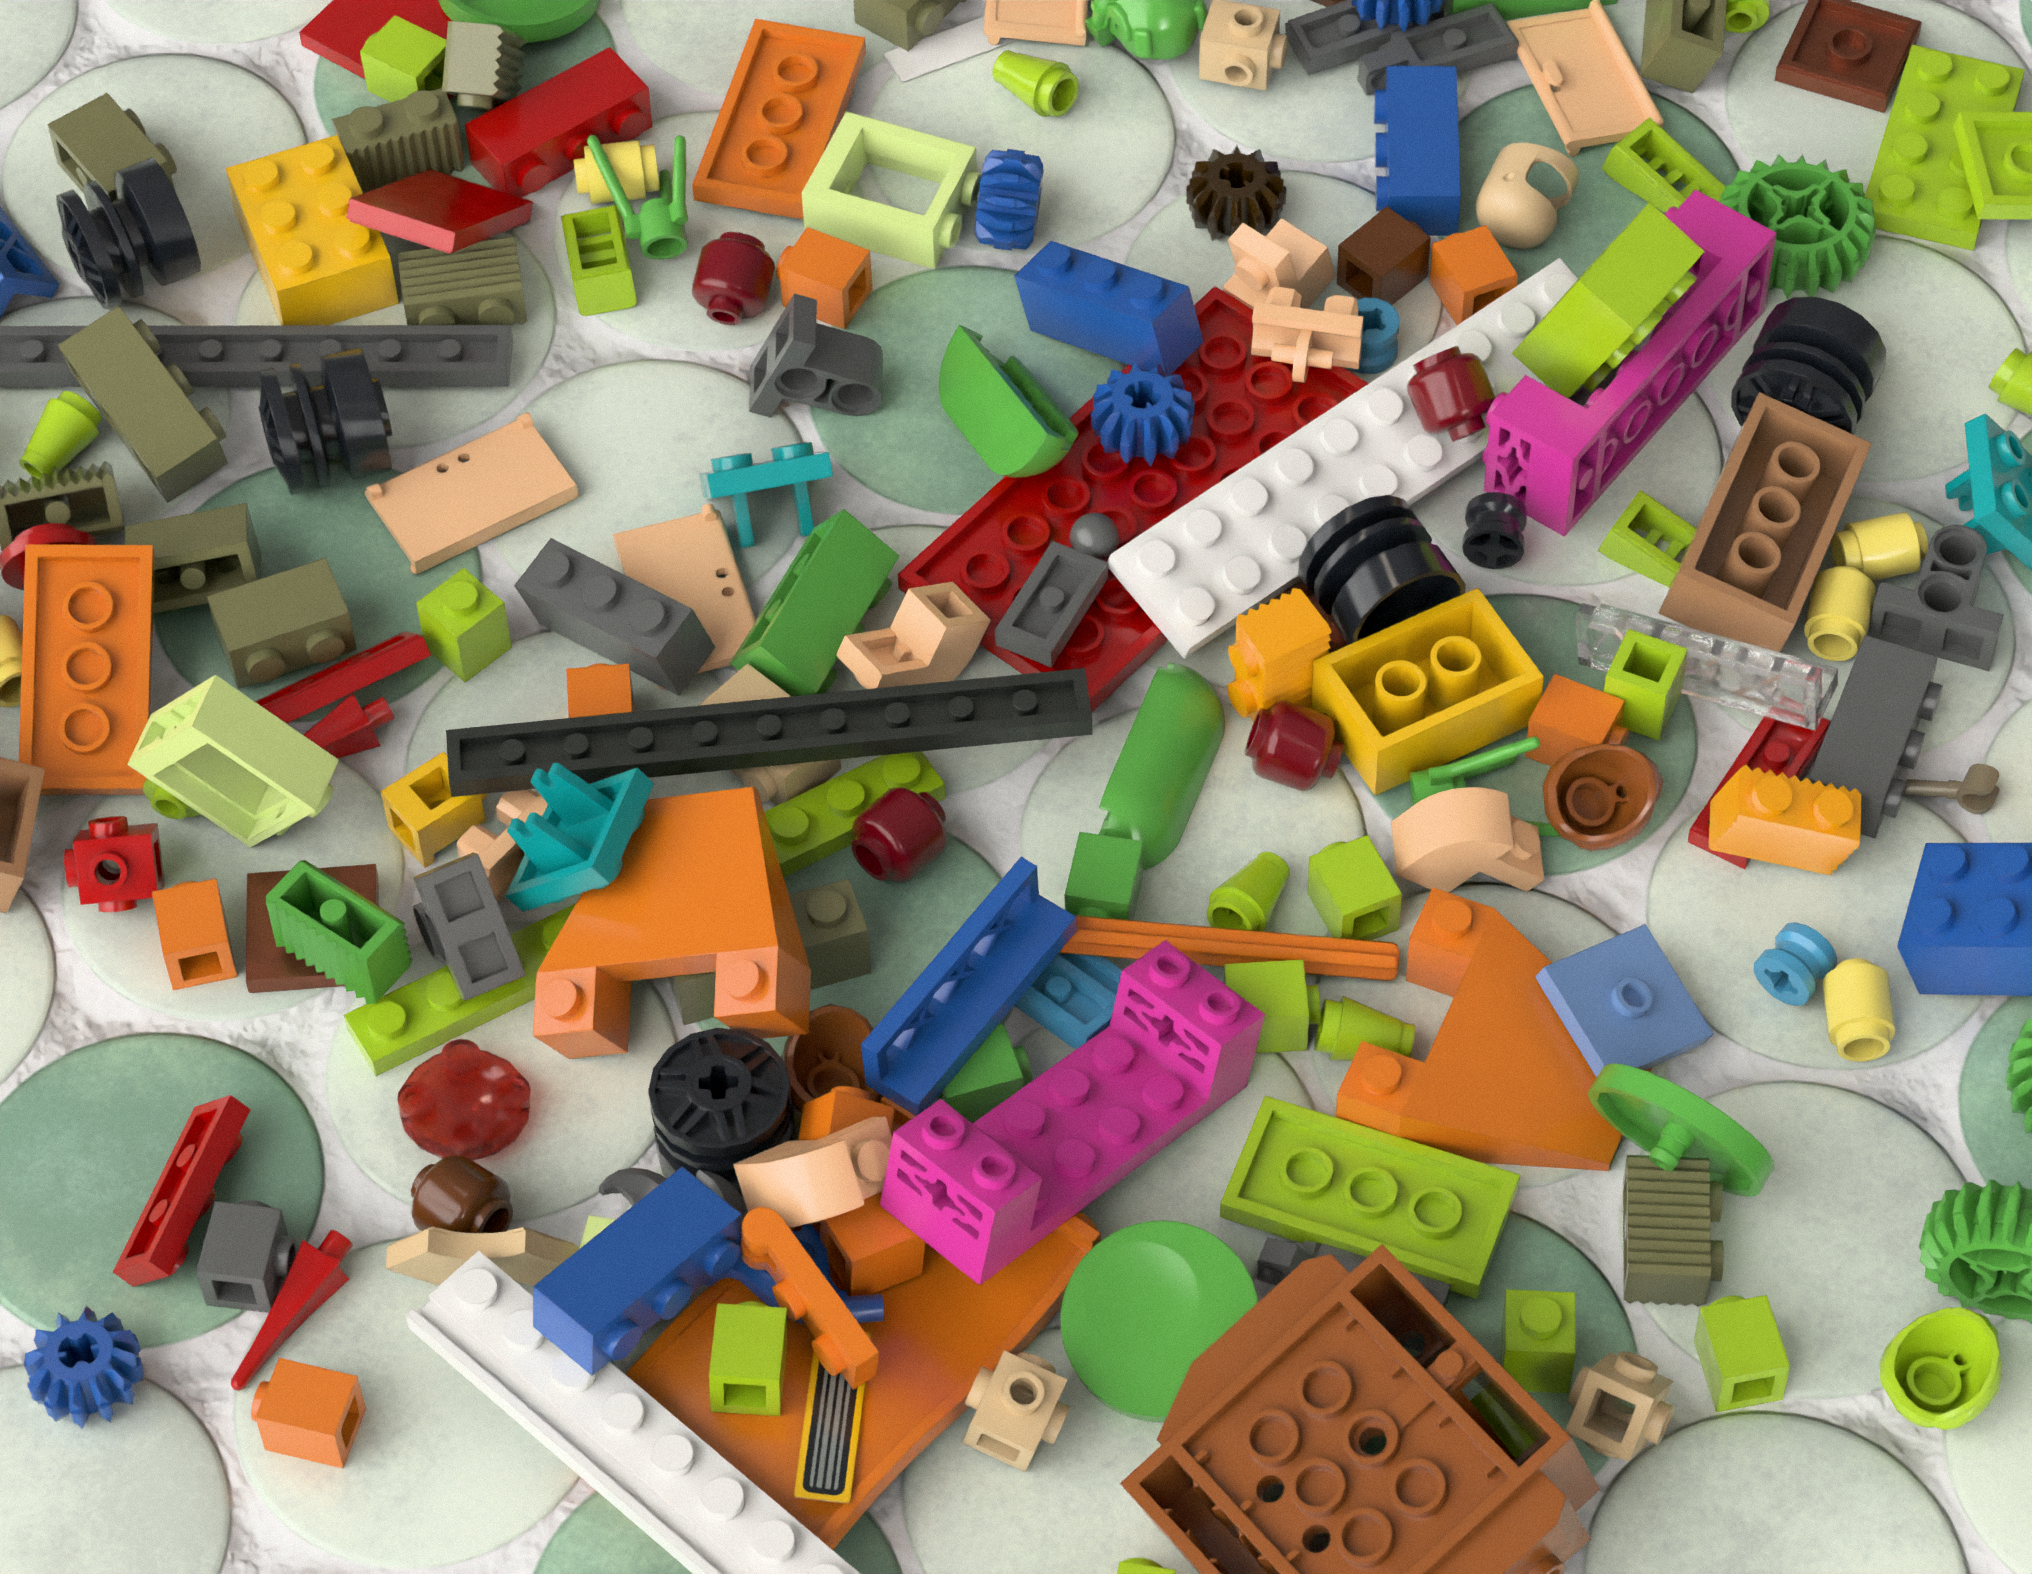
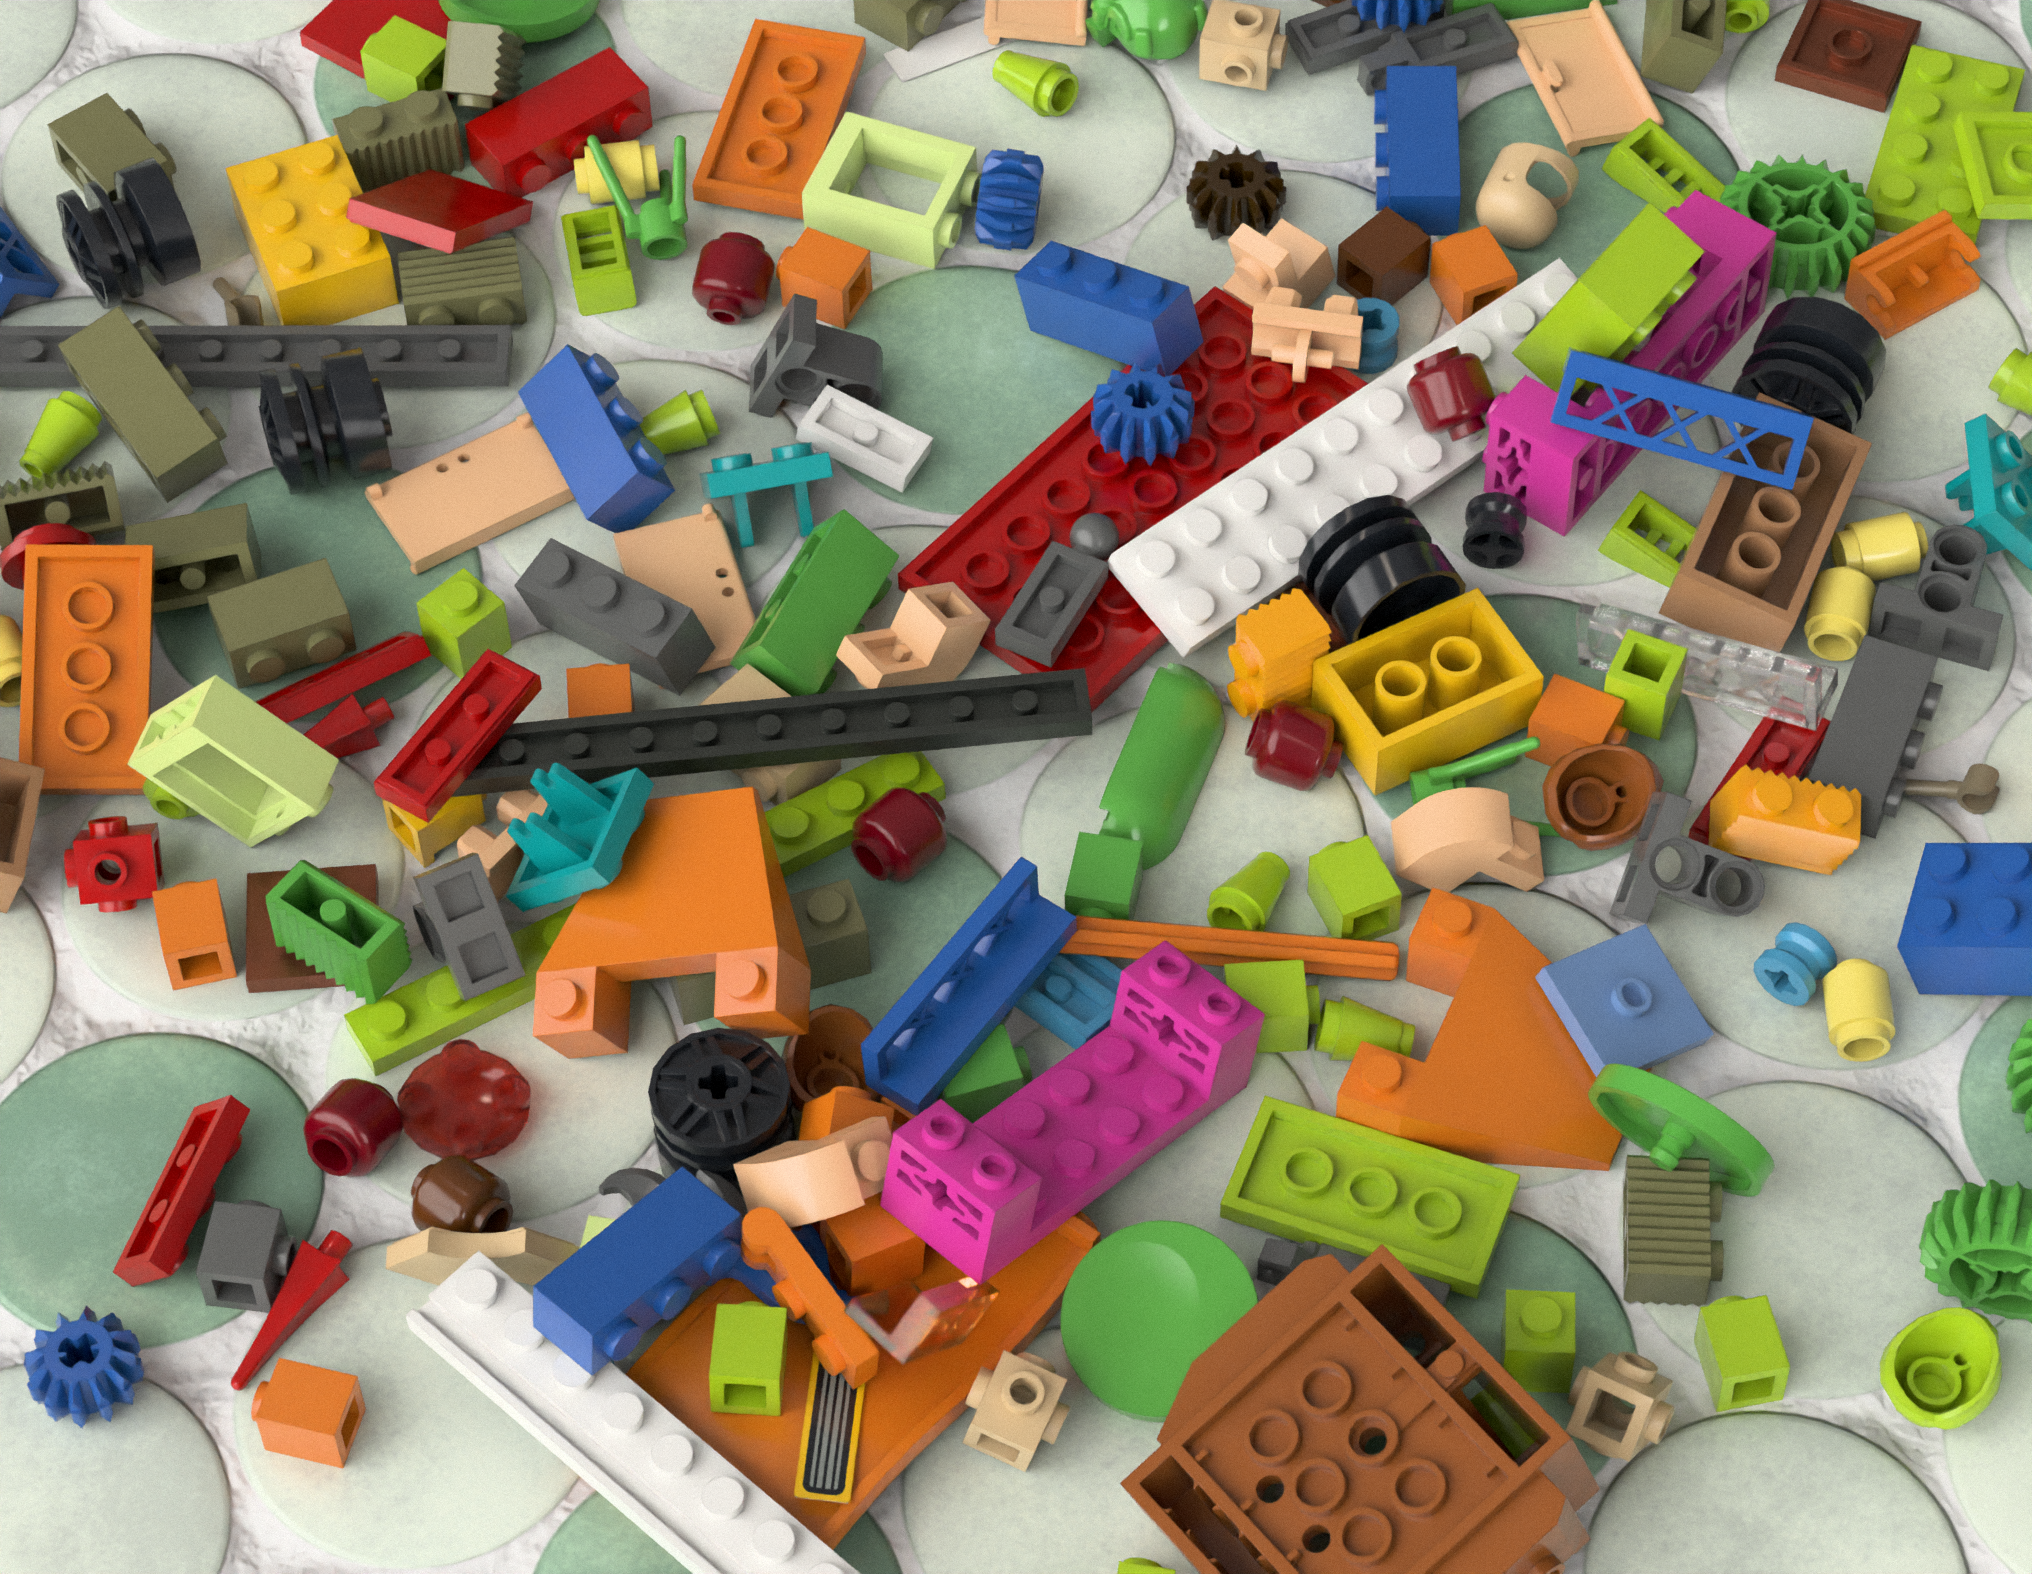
(239, 309): none -> dark tan hand
(352, 1128): none -> dark red head
(457, 735): none -> red tile
(597, 440): none -> brick
(681, 423): none -> lime cone
(864, 438): none -> white plate
(920, 1322): none -> clear orange panel
(1002, 409): bright green brick -> none
(1689, 395): none -> blue fence
(1698, 870): none -> dark grey tile
(1912, 275): none -> orange hinge

